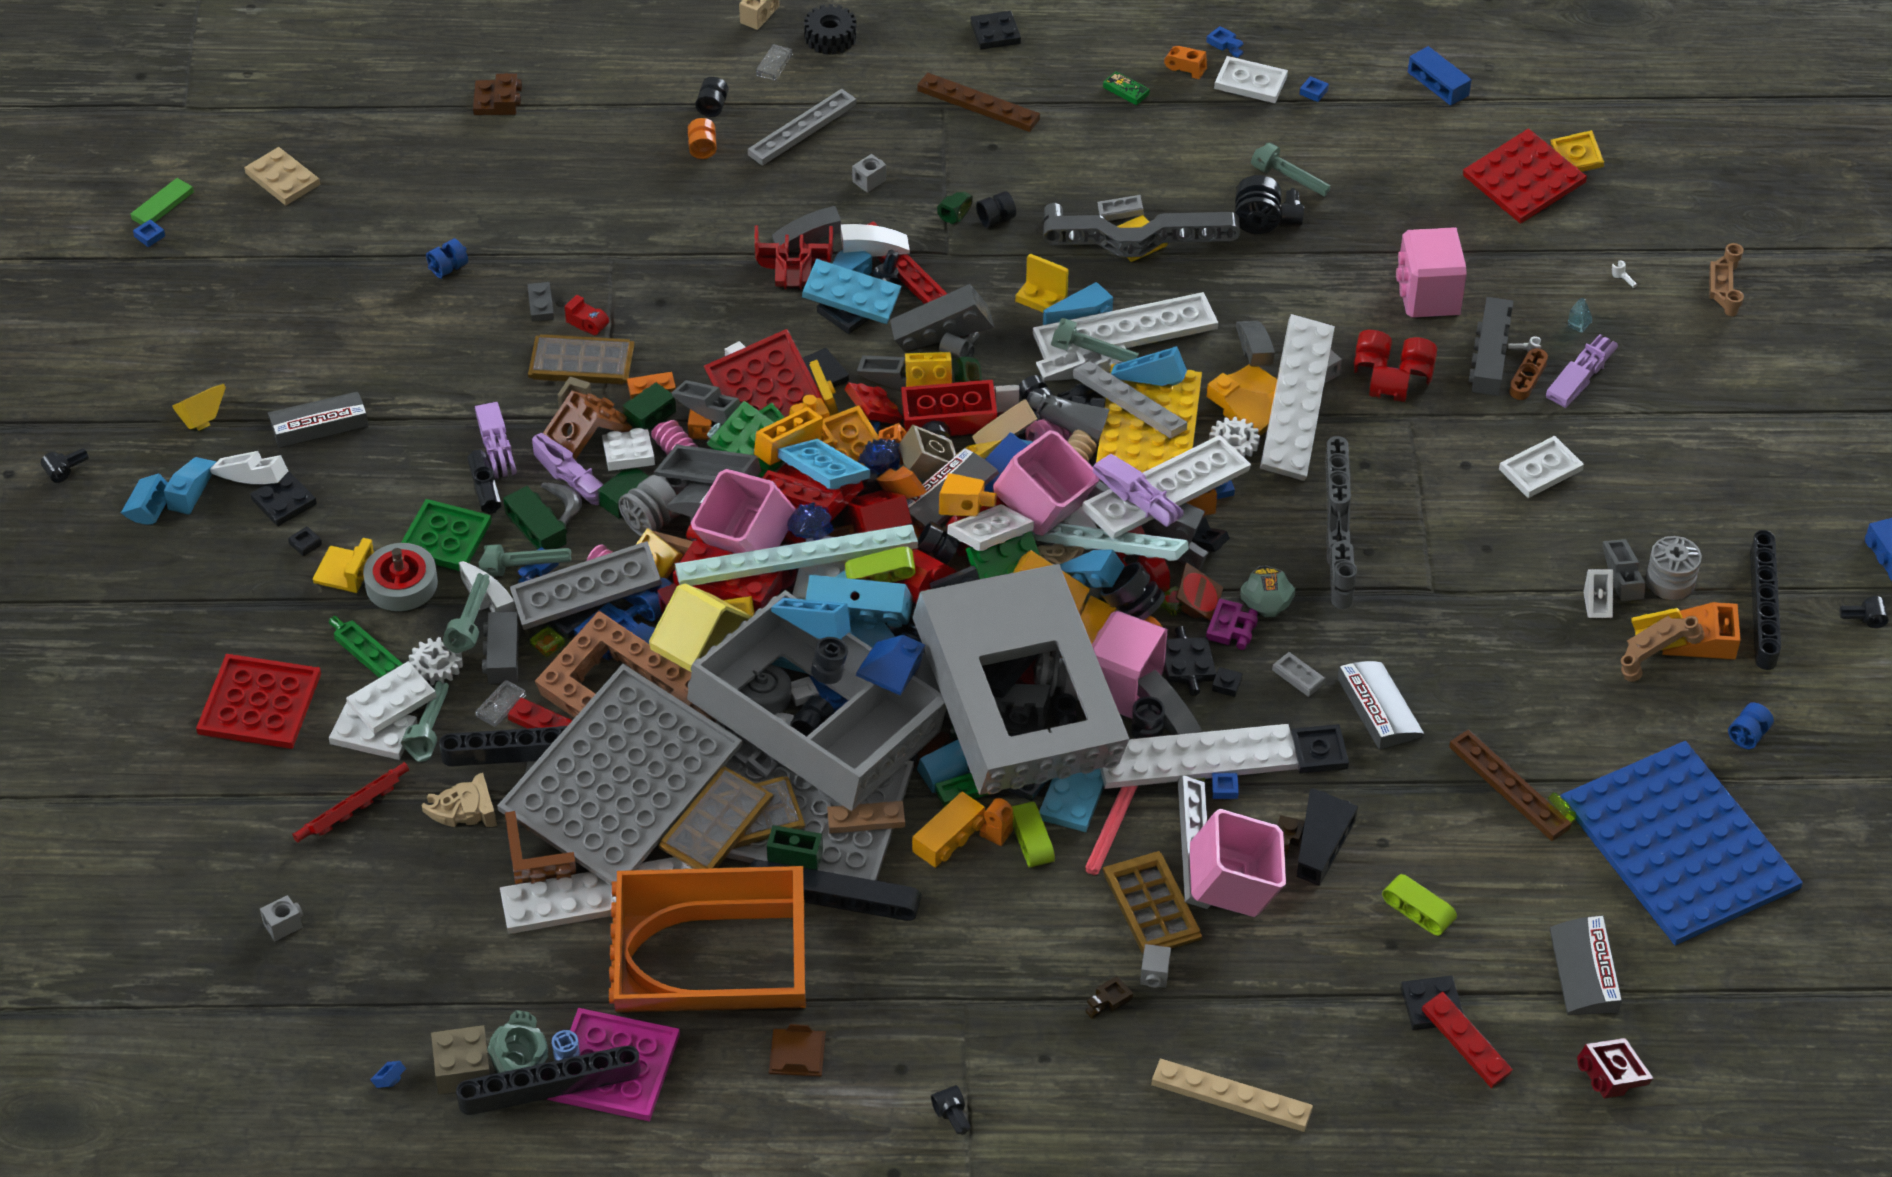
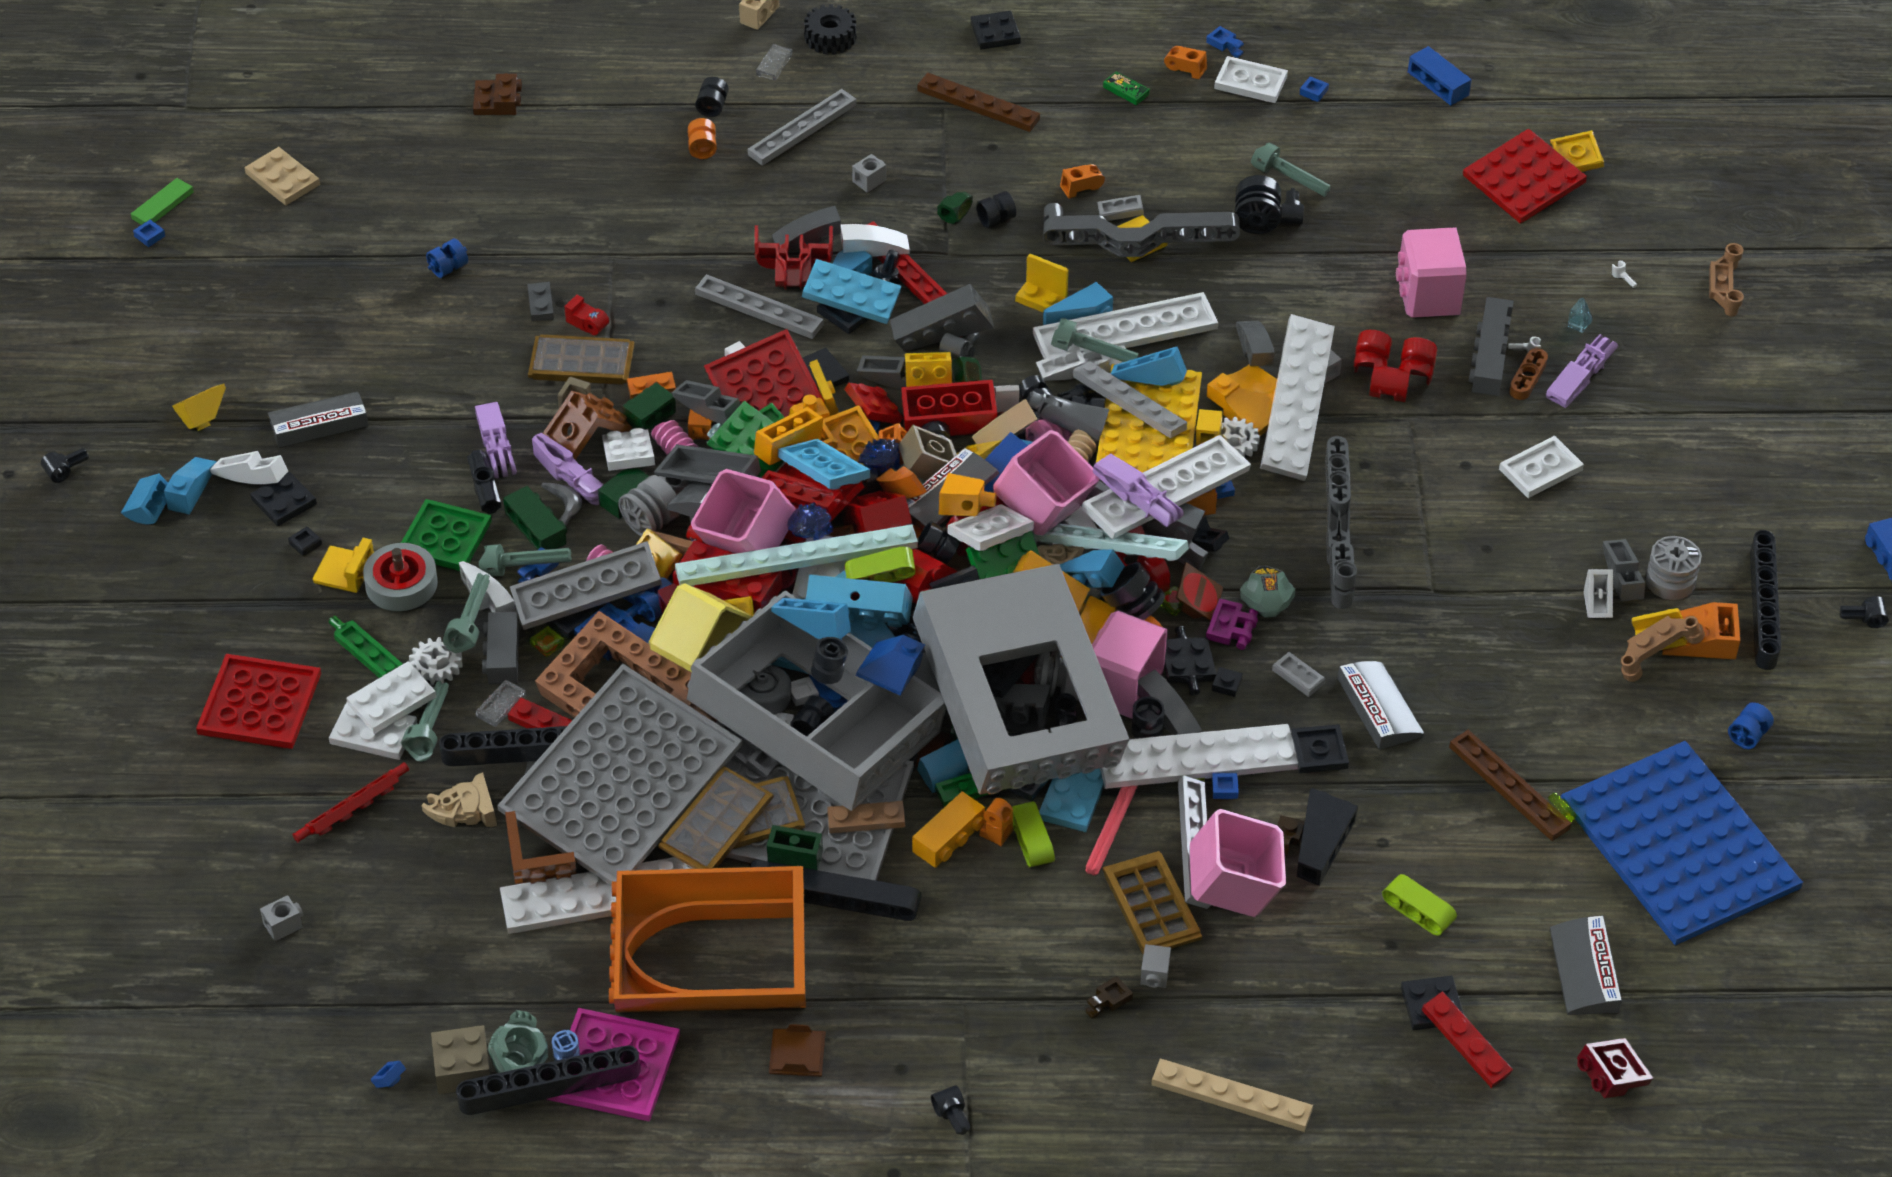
(759, 306): none -> light grey plate
(1081, 179): none -> orange leg
(1208, 425): none -> yellow brick

